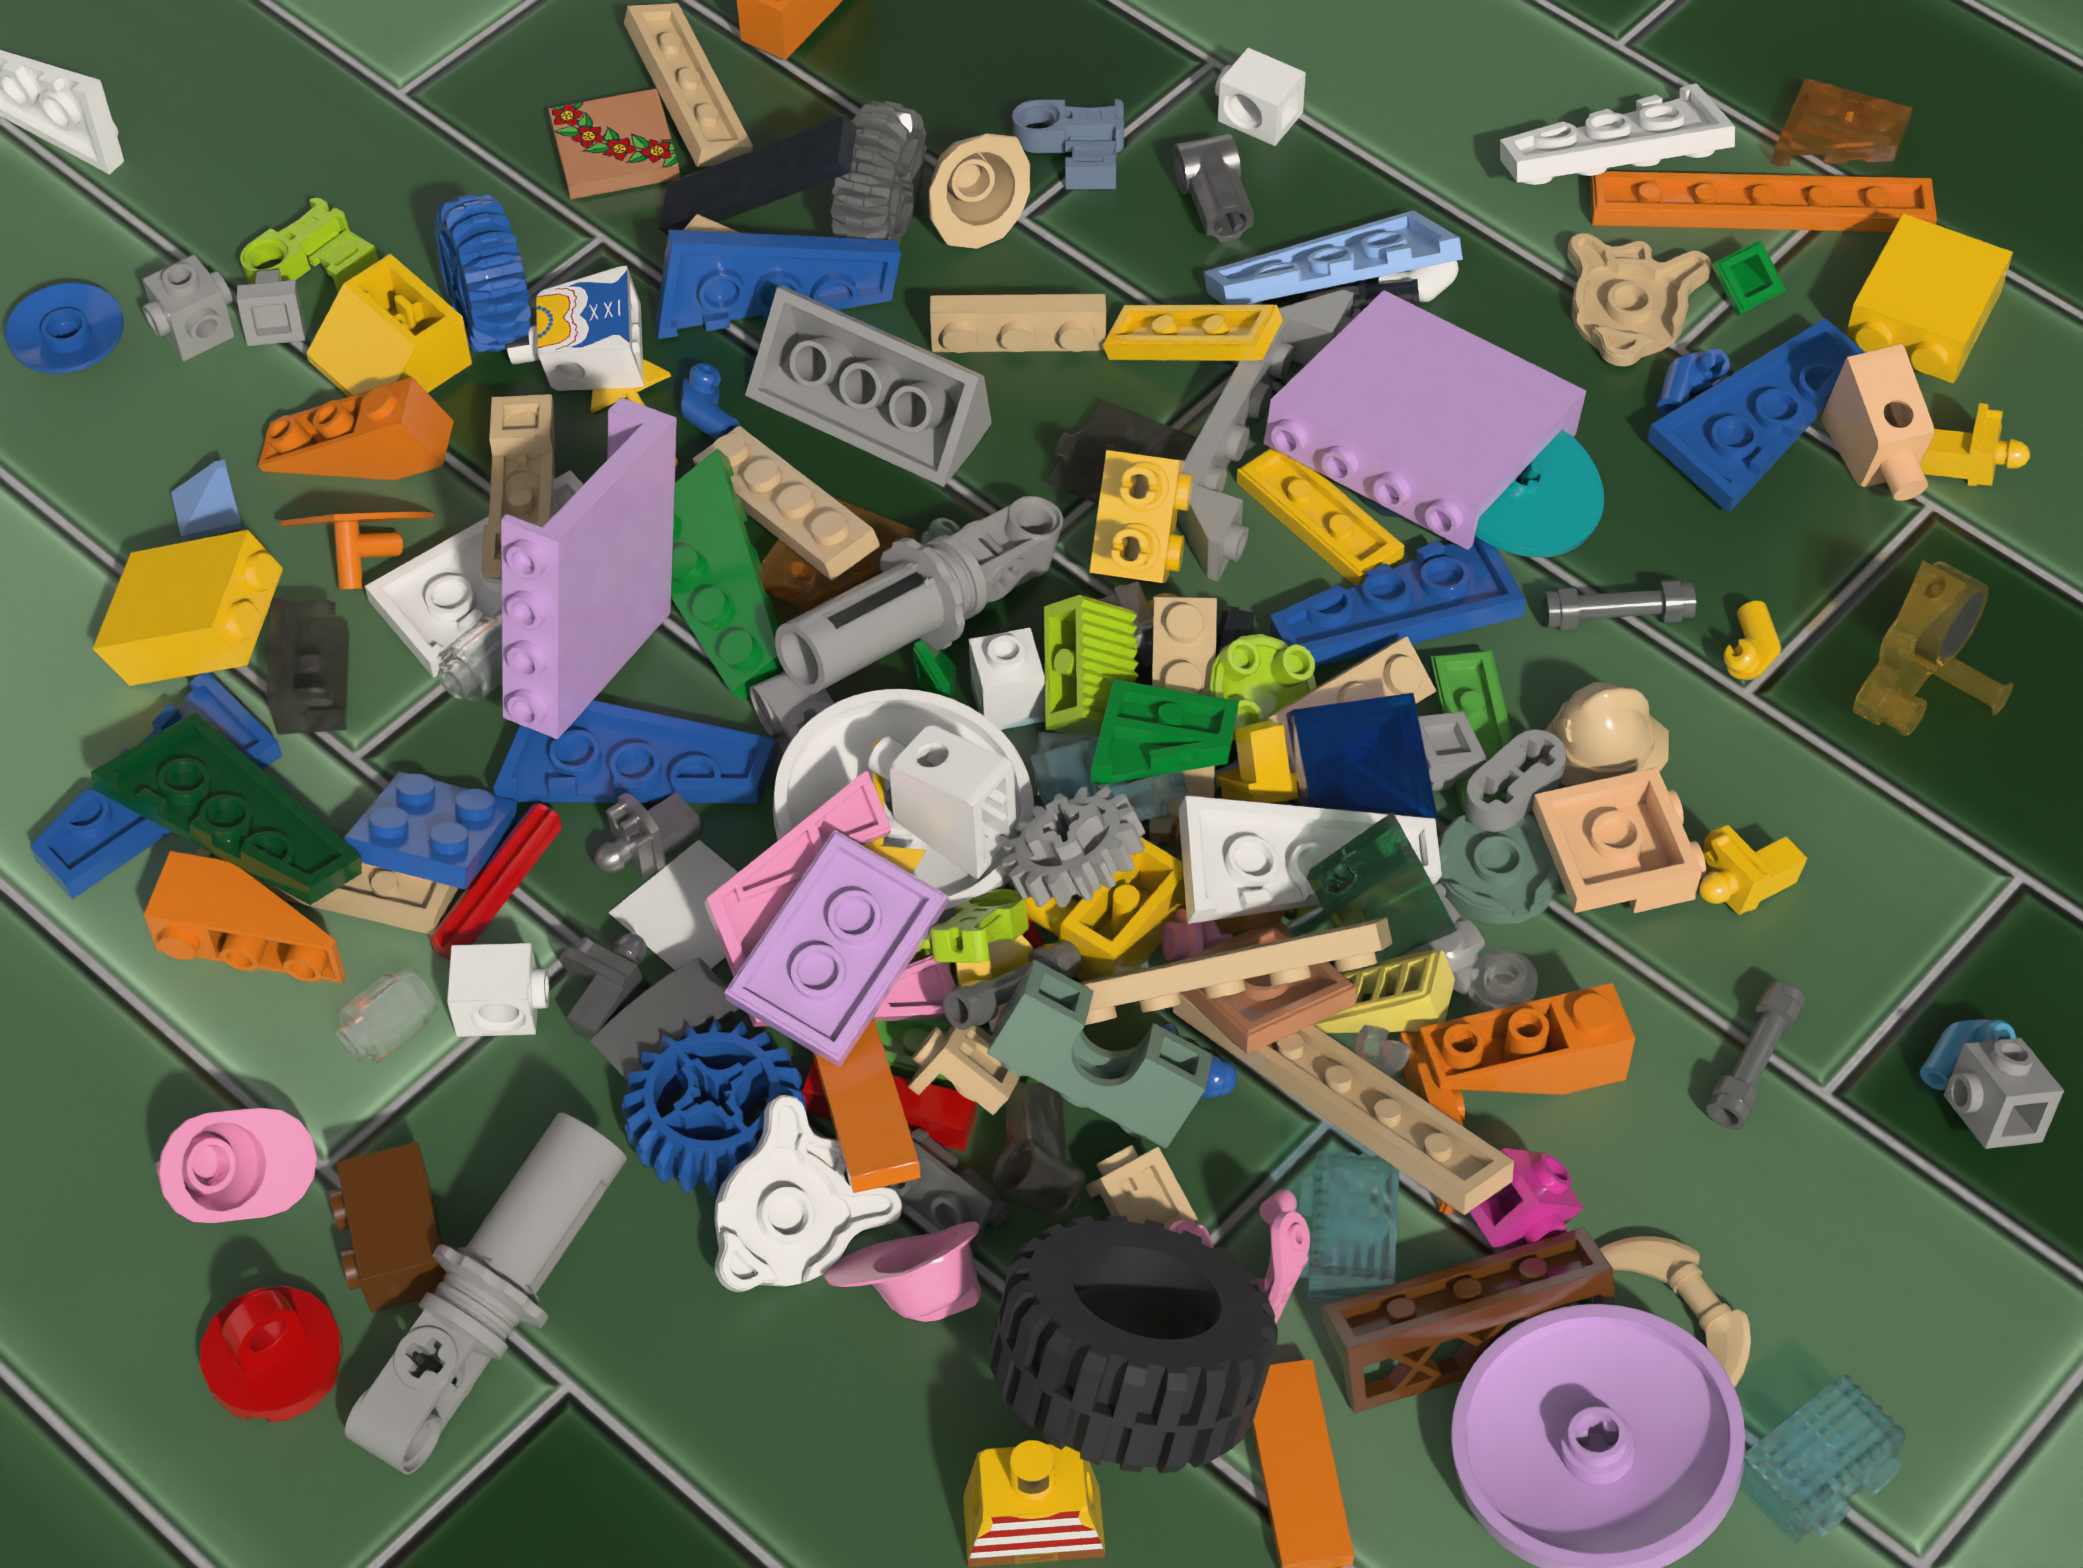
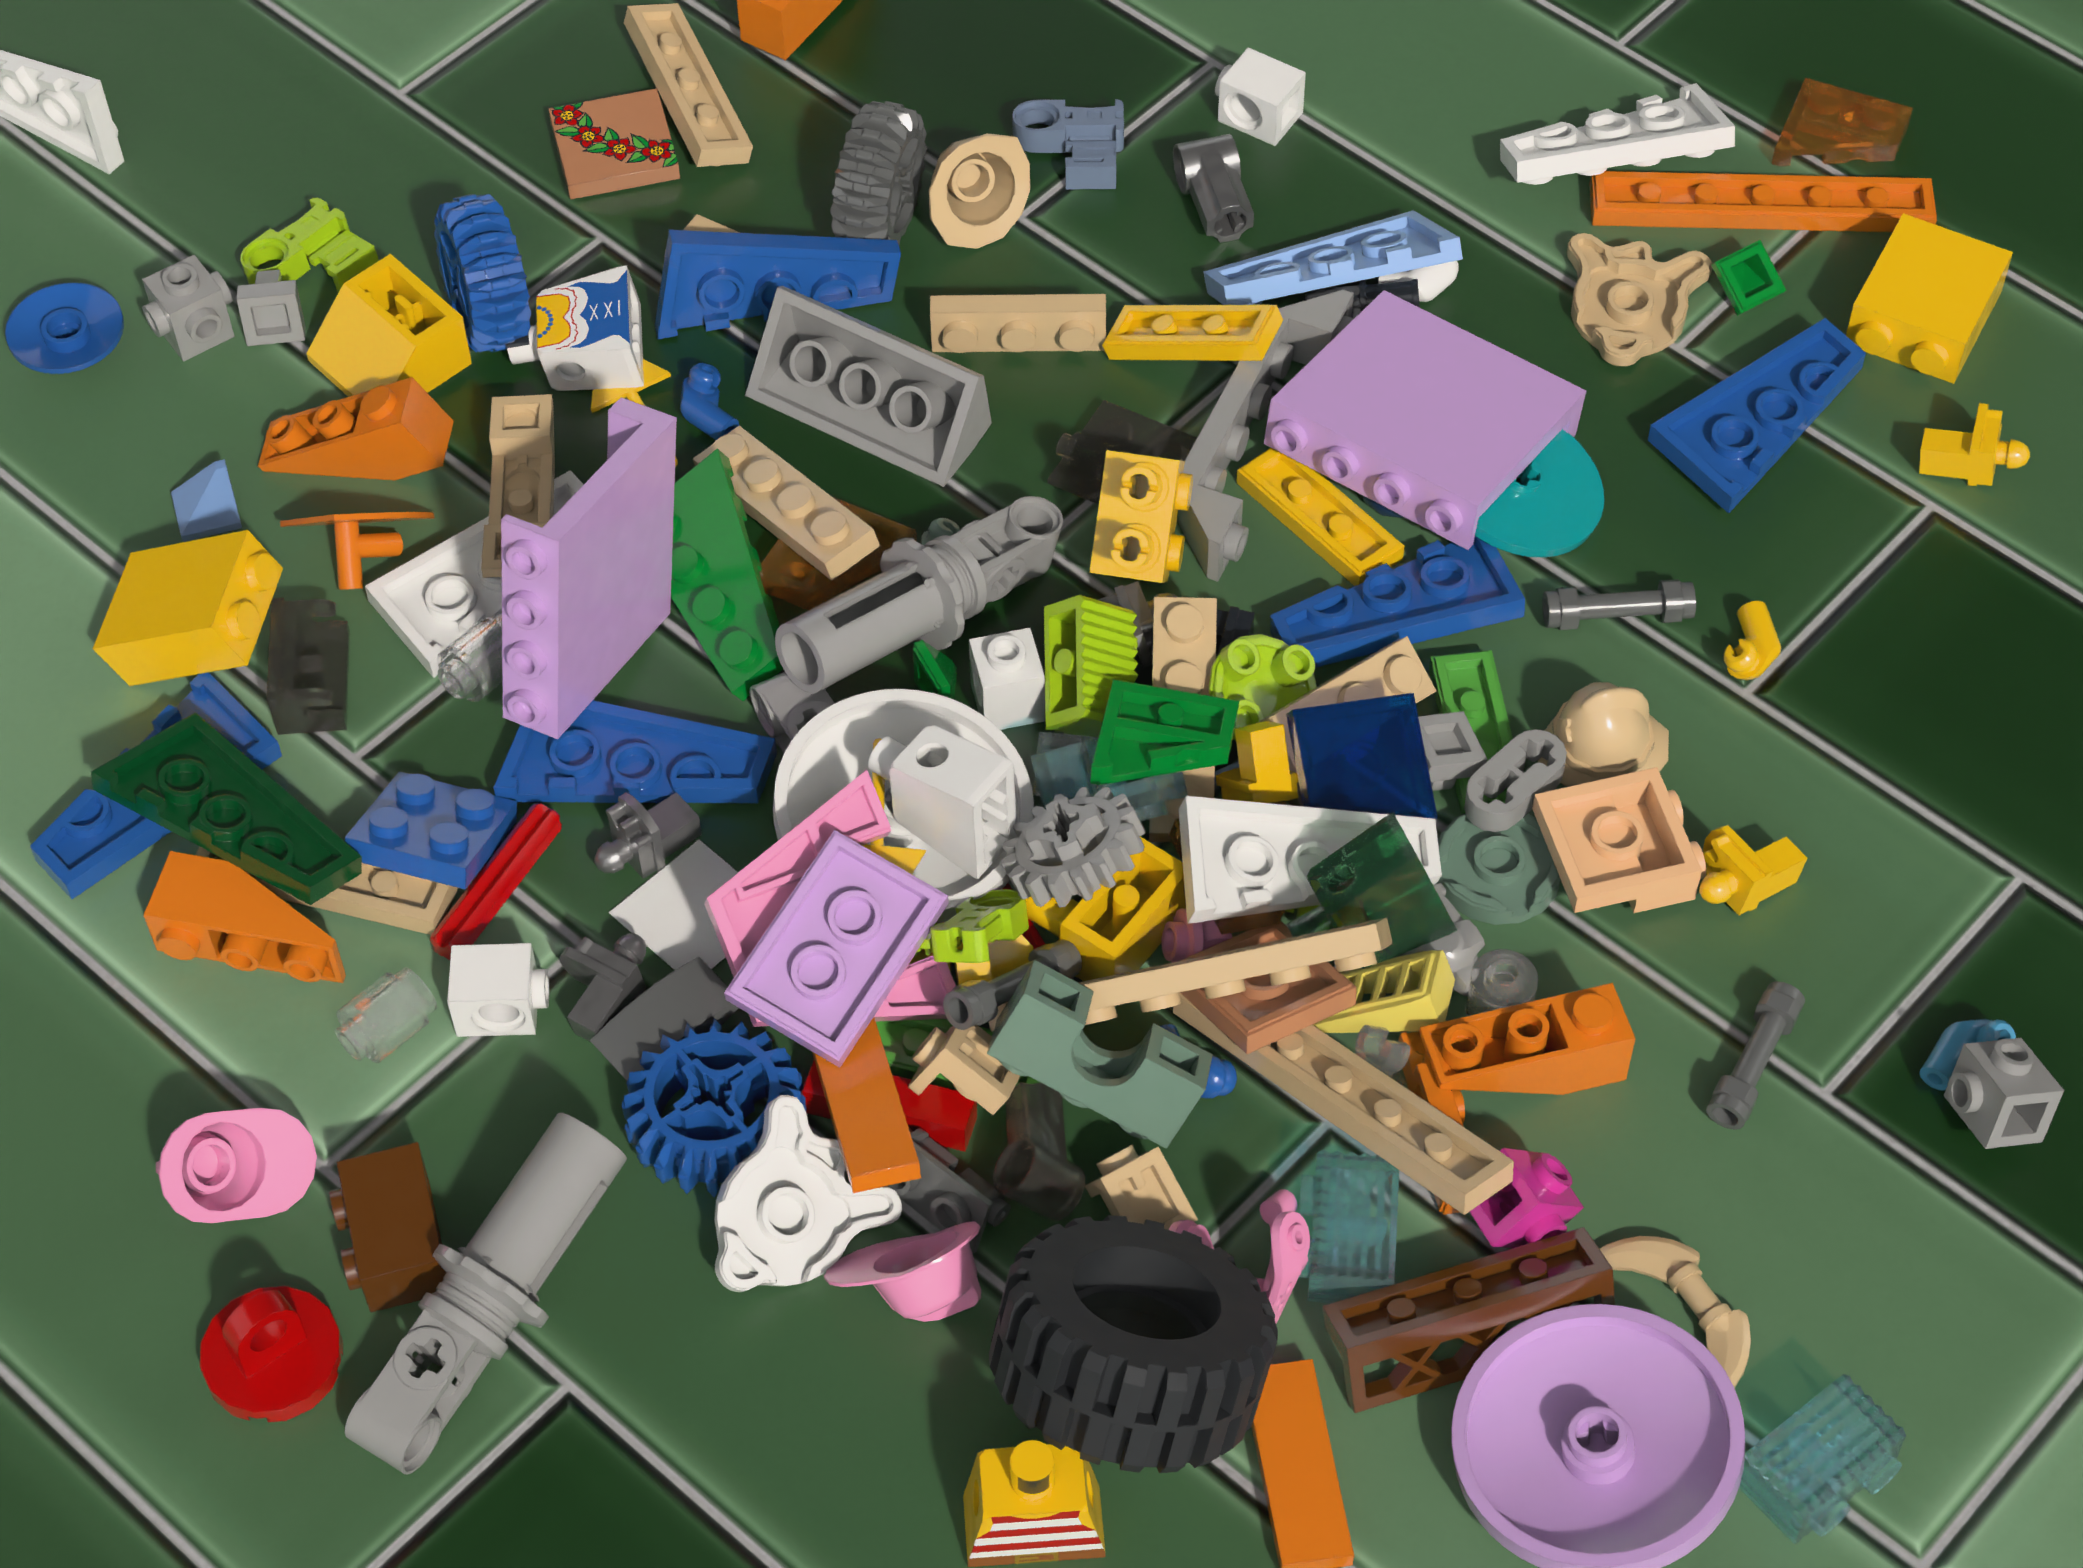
(761, 175): black tile -> none
(1691, 375): blue arm -> none
(1880, 421): light nougat torso -> none
(1923, 642): clear yellow piece -> none

